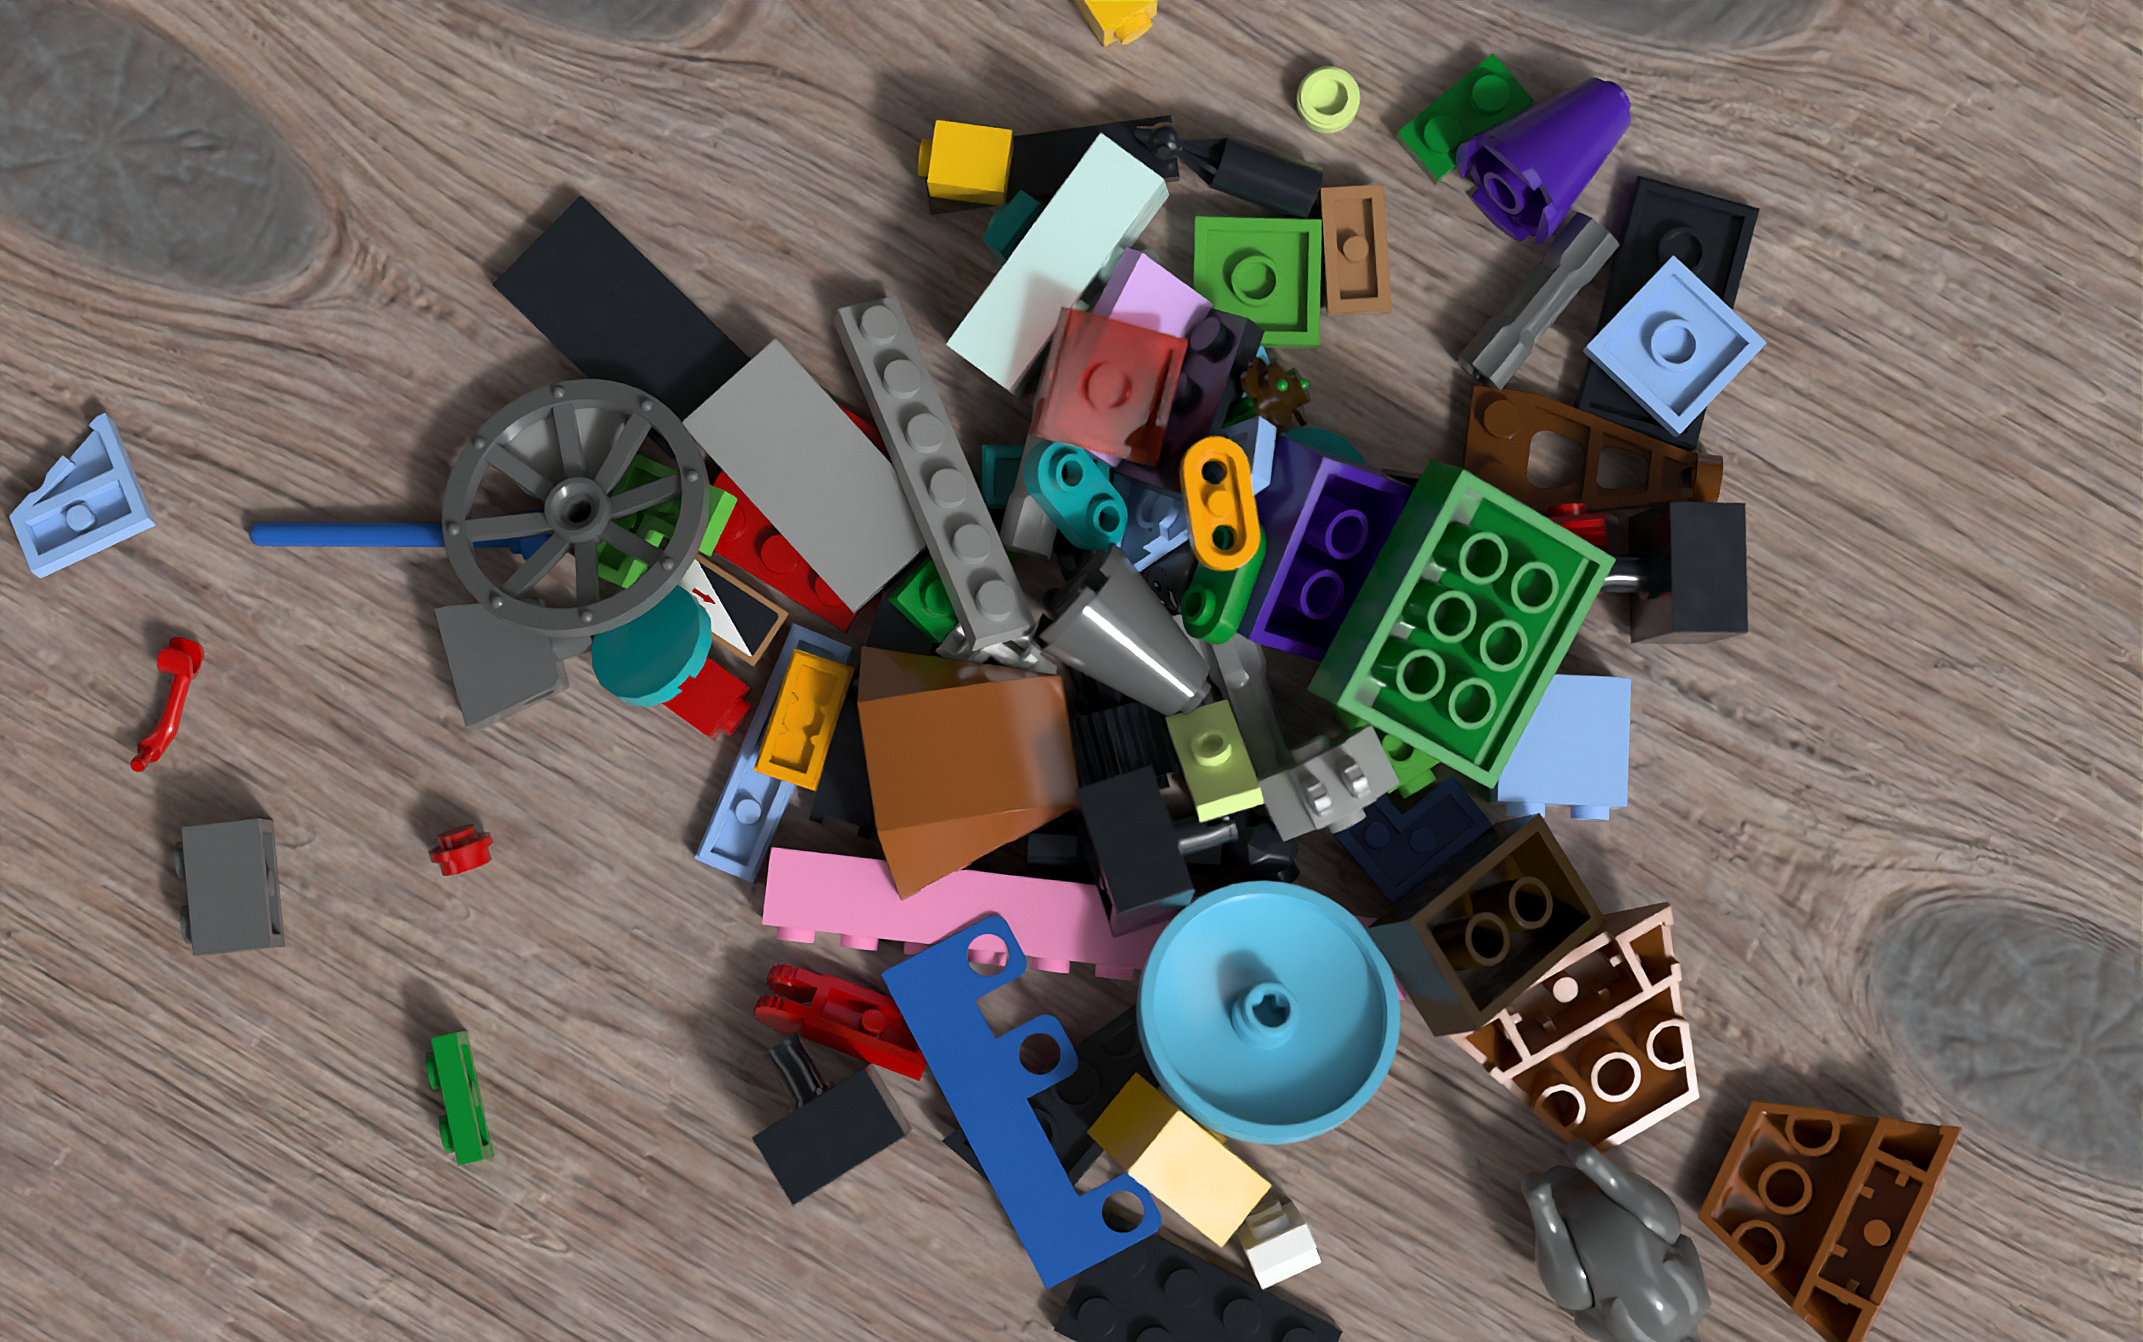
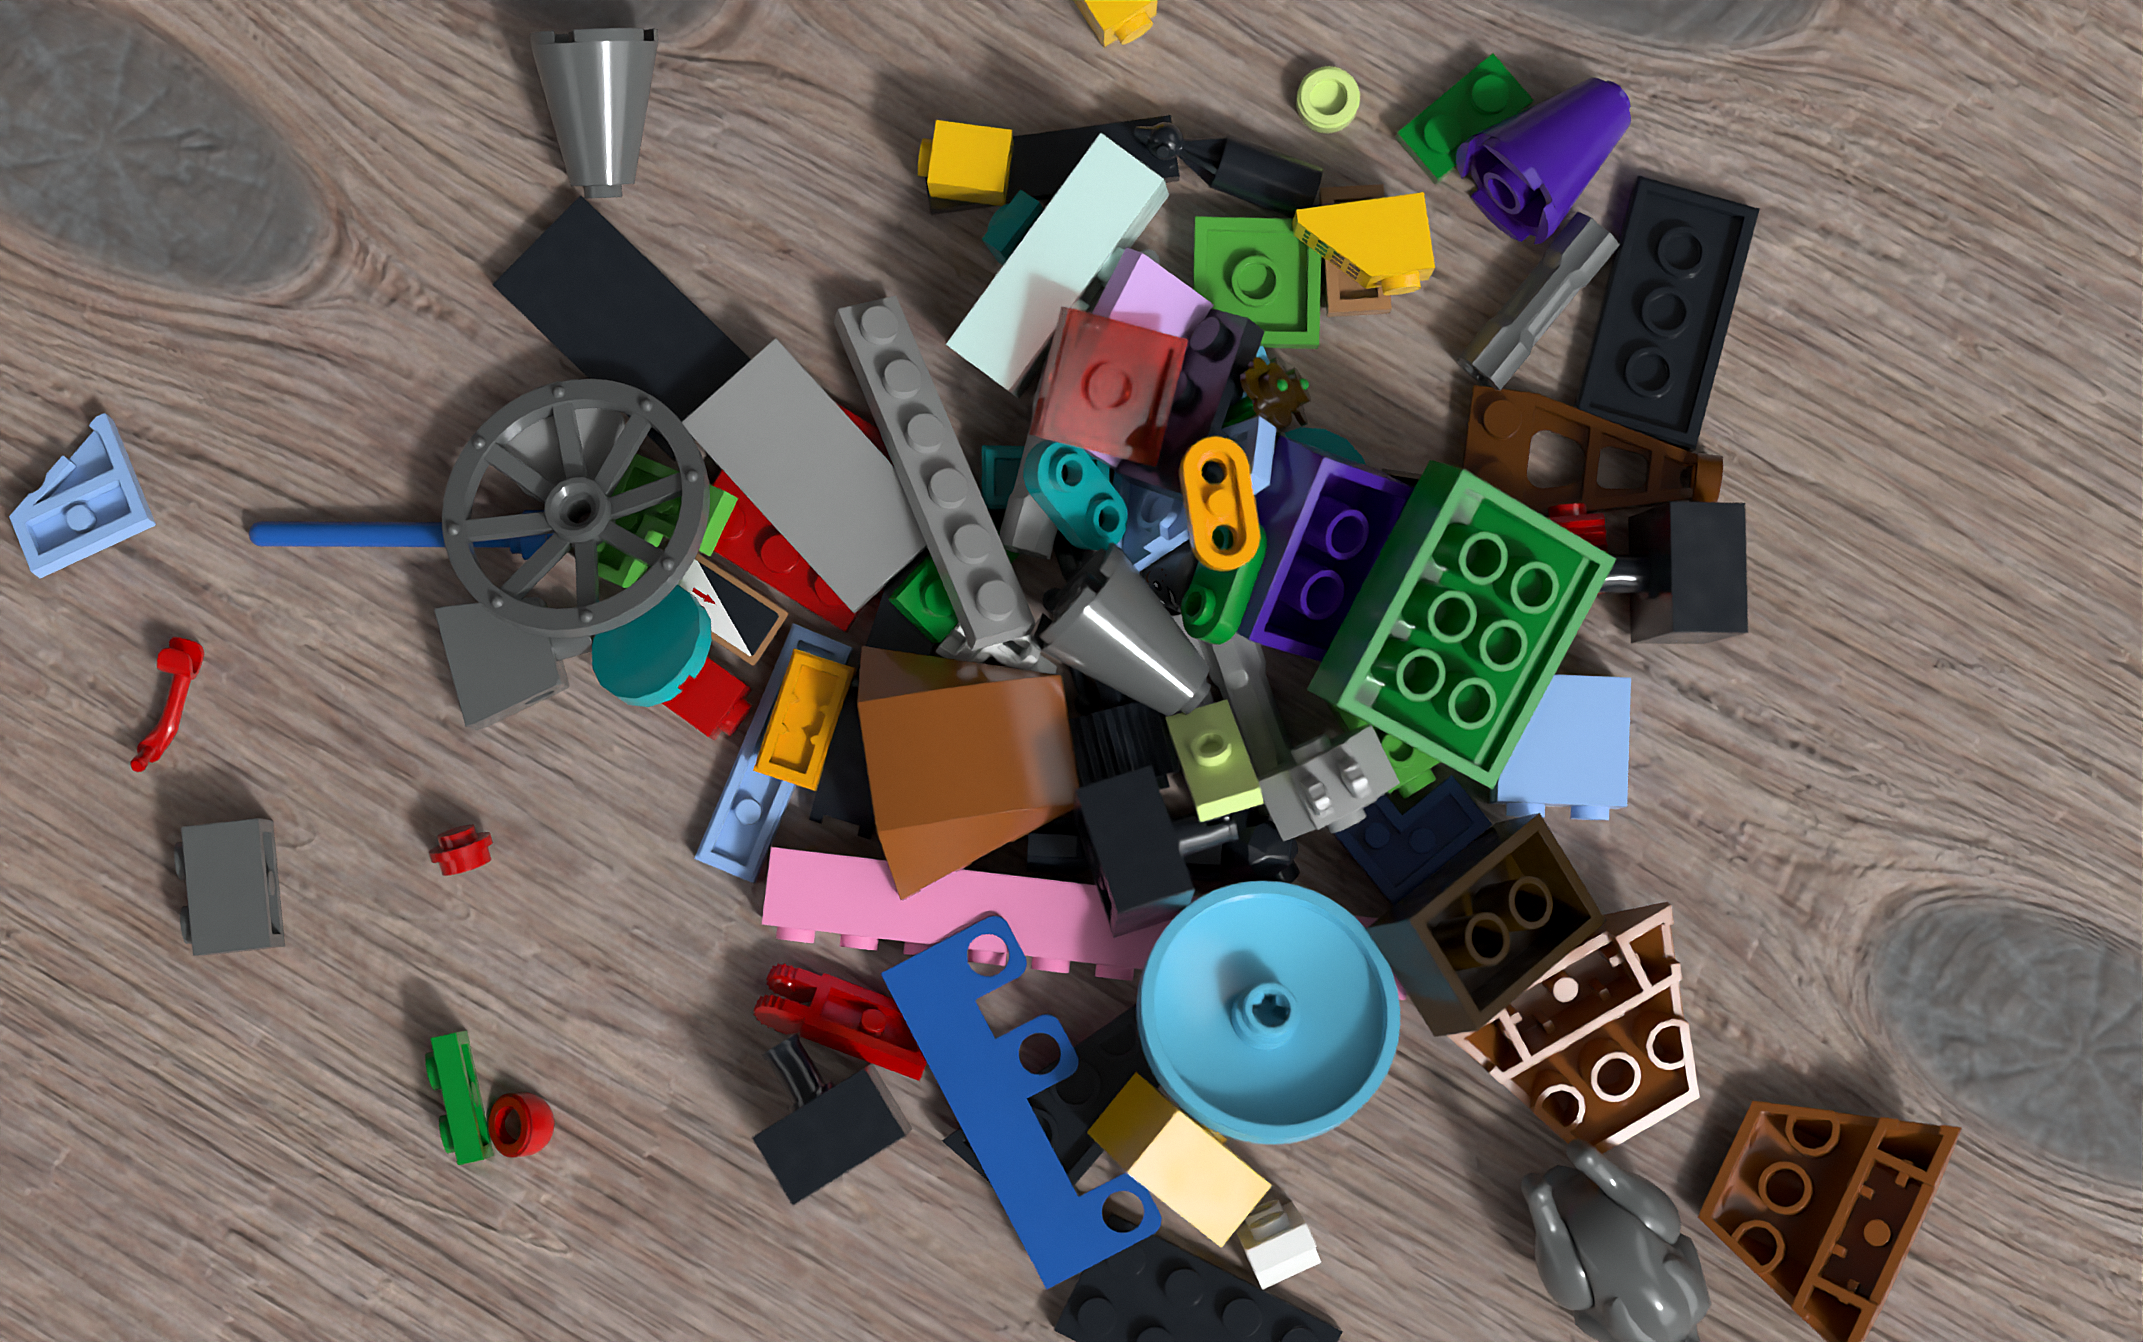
(536, 1124): none -> red piece
(597, 101): none -> dark grey cone
(1373, 240): none -> yellow slope
(1674, 346): light blue plate -> none

